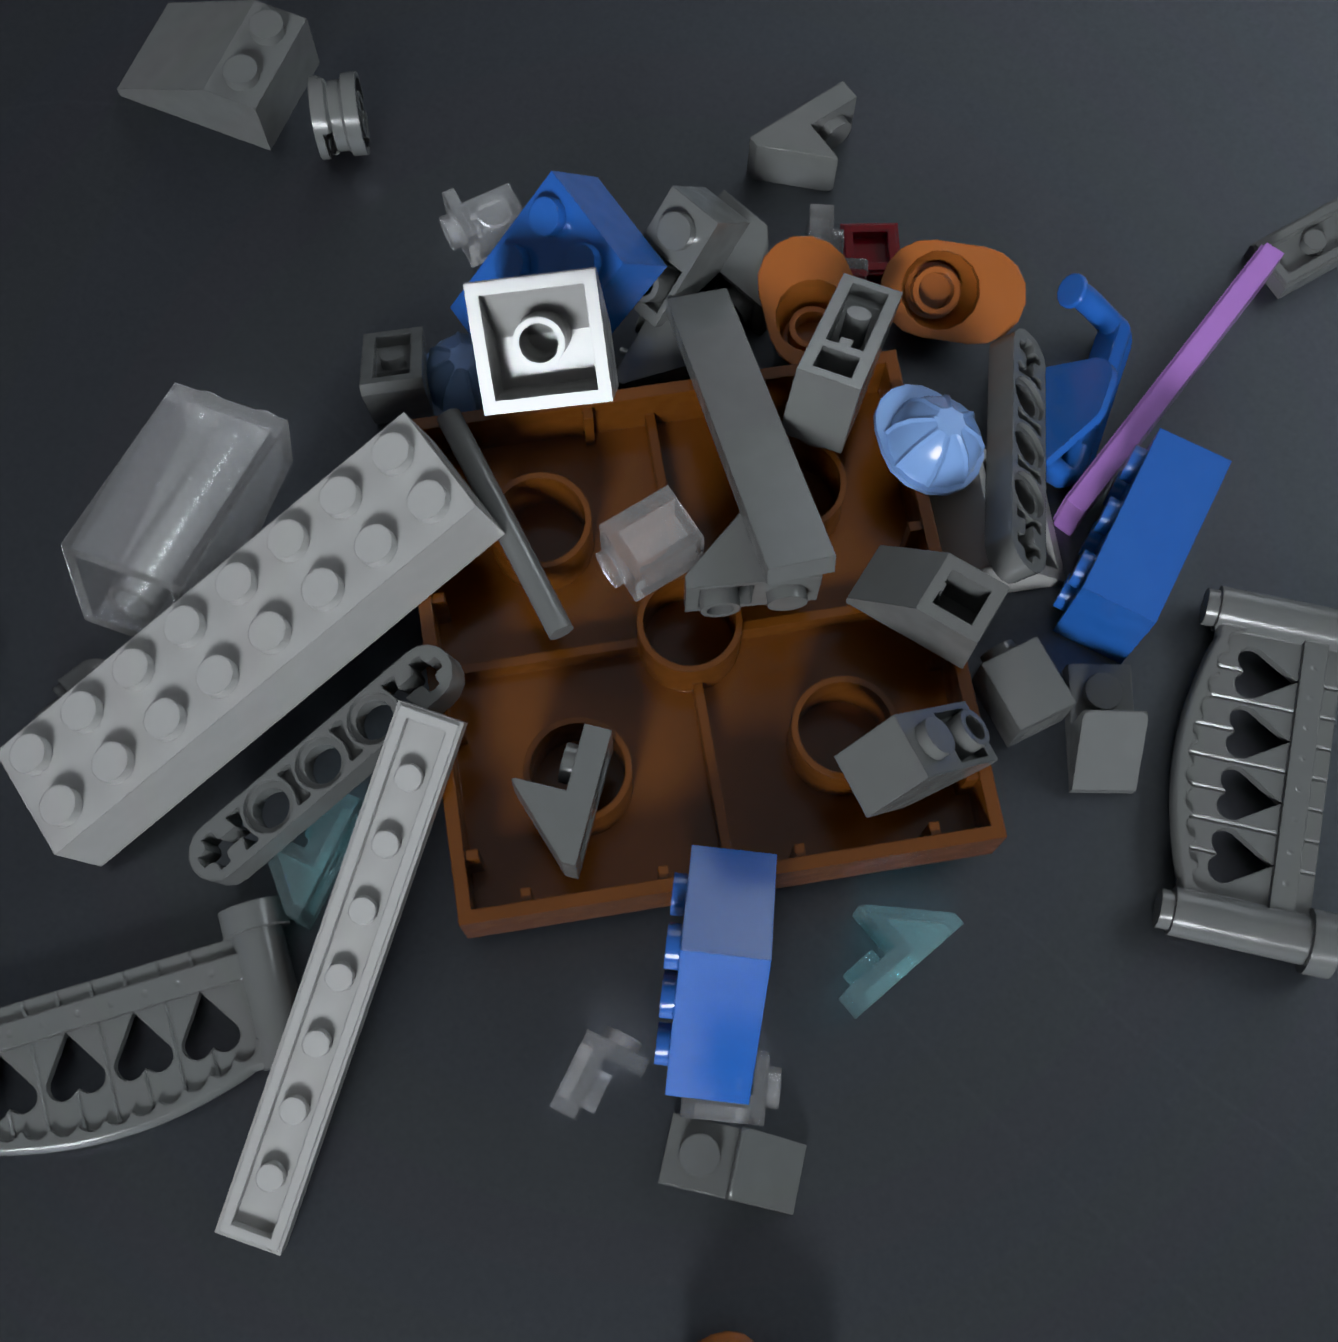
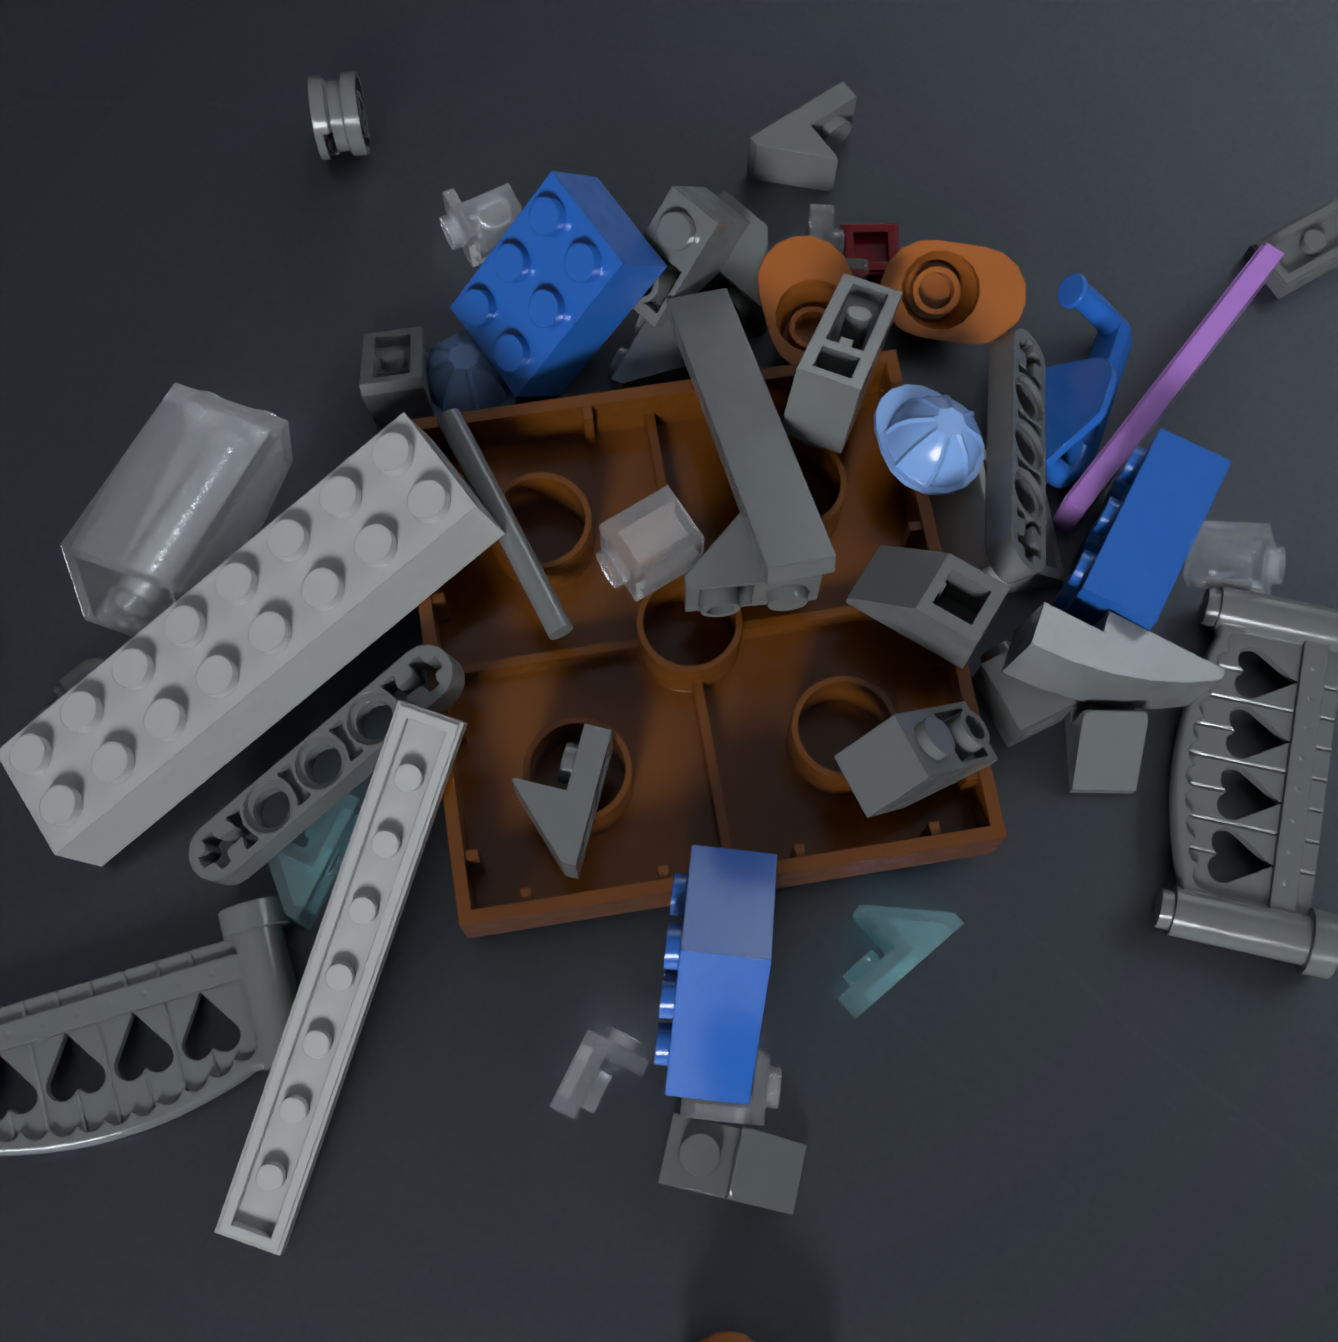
(225, 67): dark grey slope -> none
(541, 341): light grey slope -> none
(1106, 662): none -> dark grey slope
(1235, 557): none -> clear bracket

